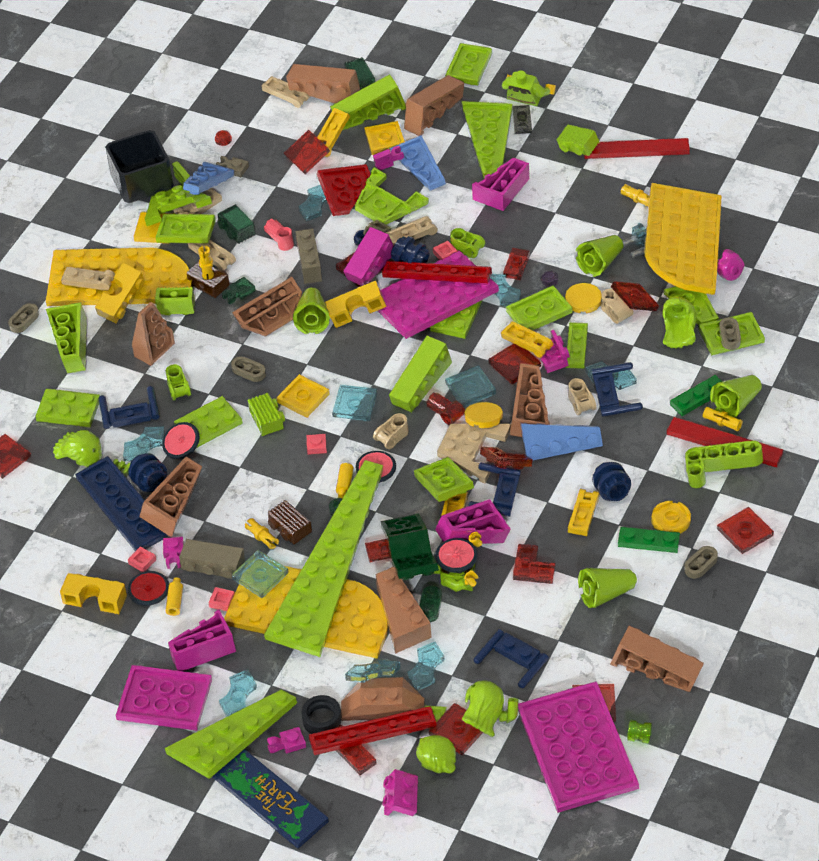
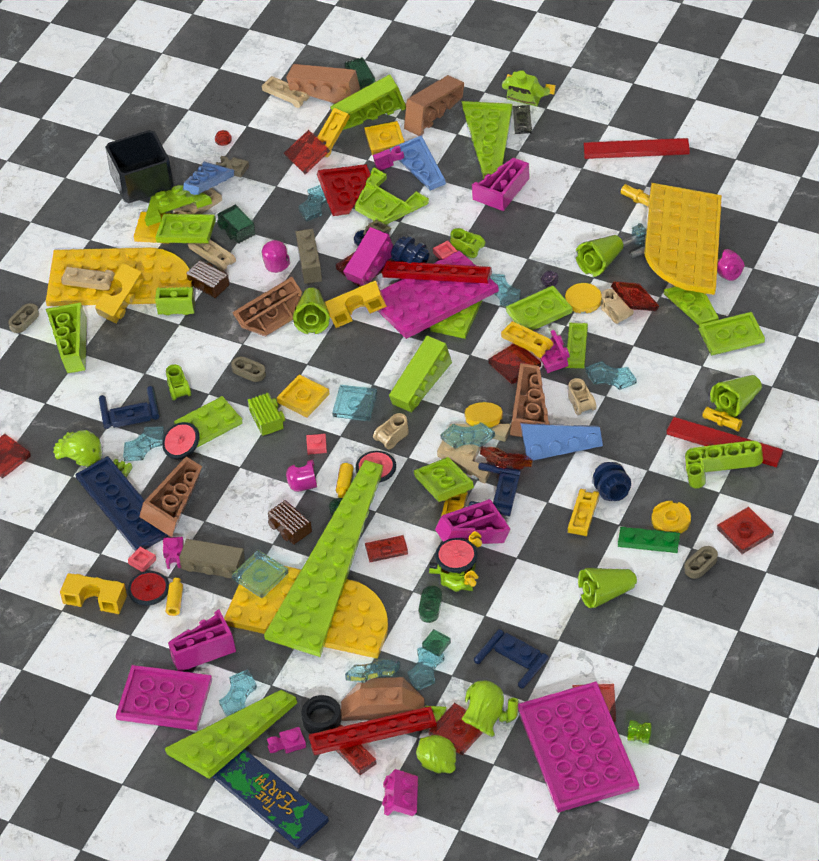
(67, 408): lime plate -> none
(147, 472): dark blue piece -> none
(151, 335): nougat wedge -> none
(180, 173): lime tile -> none
(206, 262): yellow pin -> none
(221, 599): coral plate -> none
(240, 288): clear green plate -> none
(261, 533): yellow pin -> none
(274, 256): none -> dark pink helmet
(280, 234): coral piece -> none
(301, 478): none -> dark pink helmet
(403, 614): nougat wedge -> none
(409, 546): dark green bracket -> none
(415, 229): tan plate -> none
(436, 643): none -> clear green plate
(448, 411): clear red piece -> none
(469, 63): lime plate -> none
(470, 386): clear light blue tile -> none
(476, 435): none -> clear light blue tile
(516, 263): clear red plate -> none
(529, 569): clear red plate -> none
(577, 140): lime brick -> none
(606, 390): dark blue plate -> none
(656, 659): nougat wedge -> none
(679, 322): lime piece -> none
(694, 397): green plate -> none
(730, 333): dark tan plate -> none

